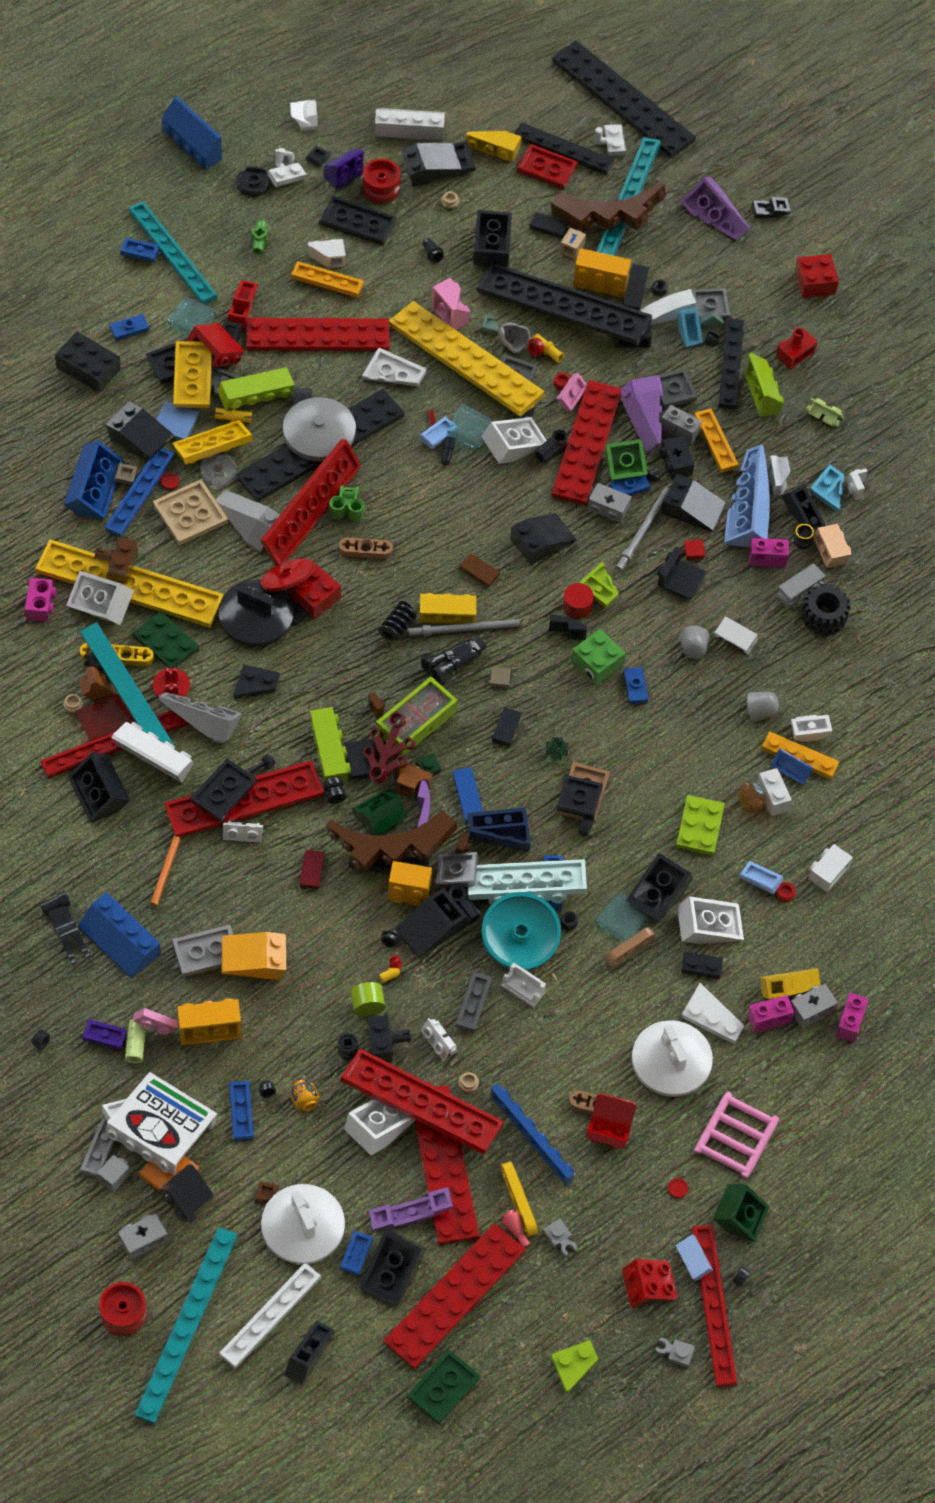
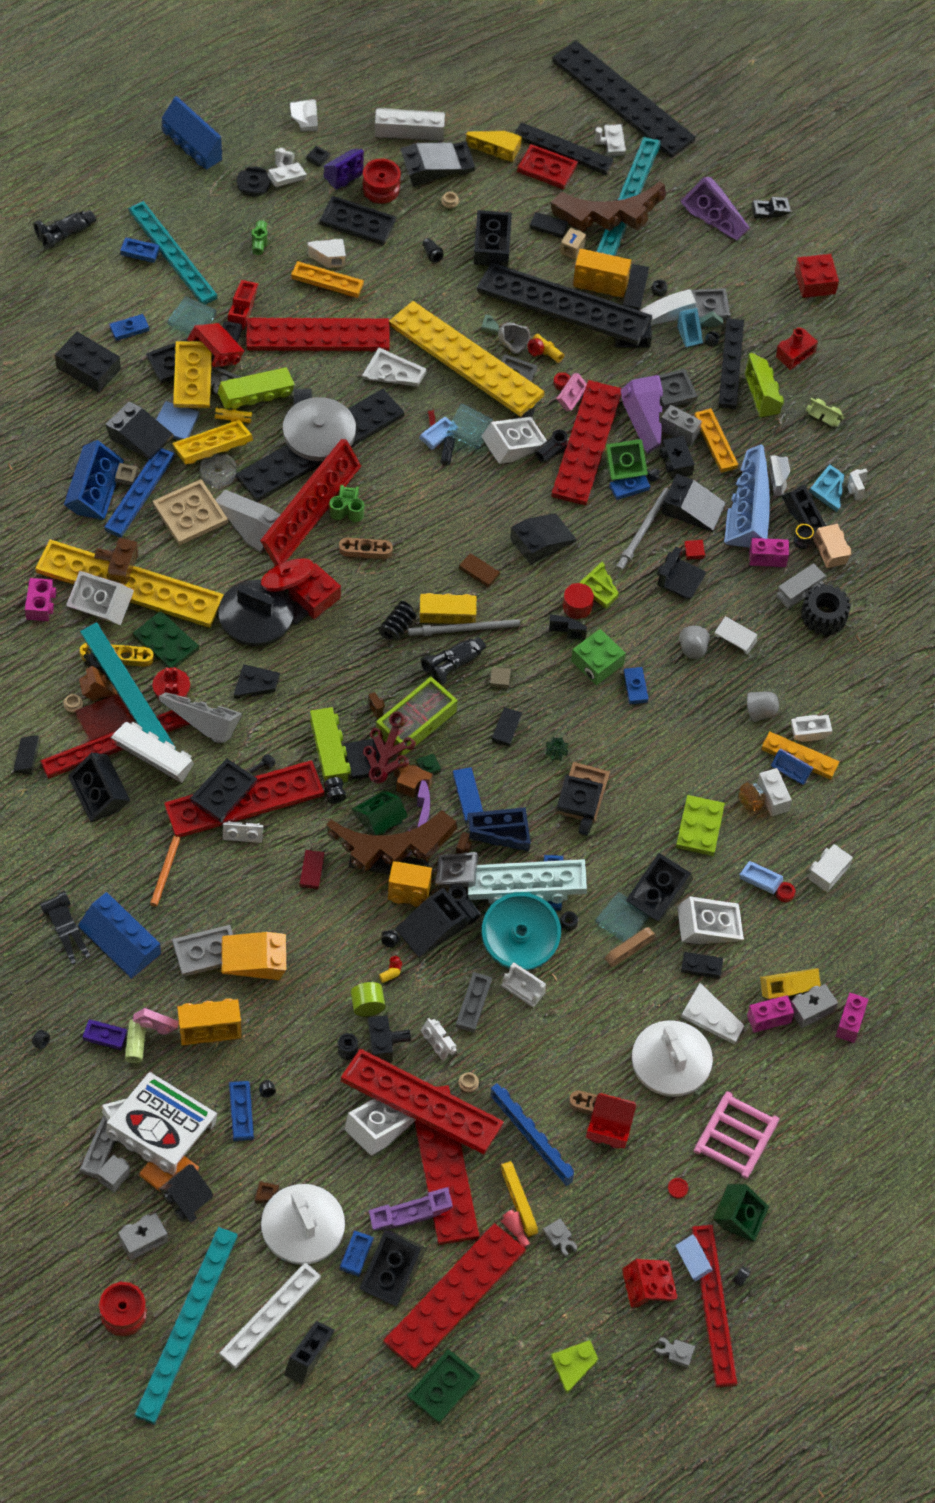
(27, 755): none -> black slope
(64, 227): none -> black piece
(170, 481): red piece -> none
(304, 1095): light orange head -> none
(448, 306): bright pink slope -> none
(609, 503): light grey brick -> none

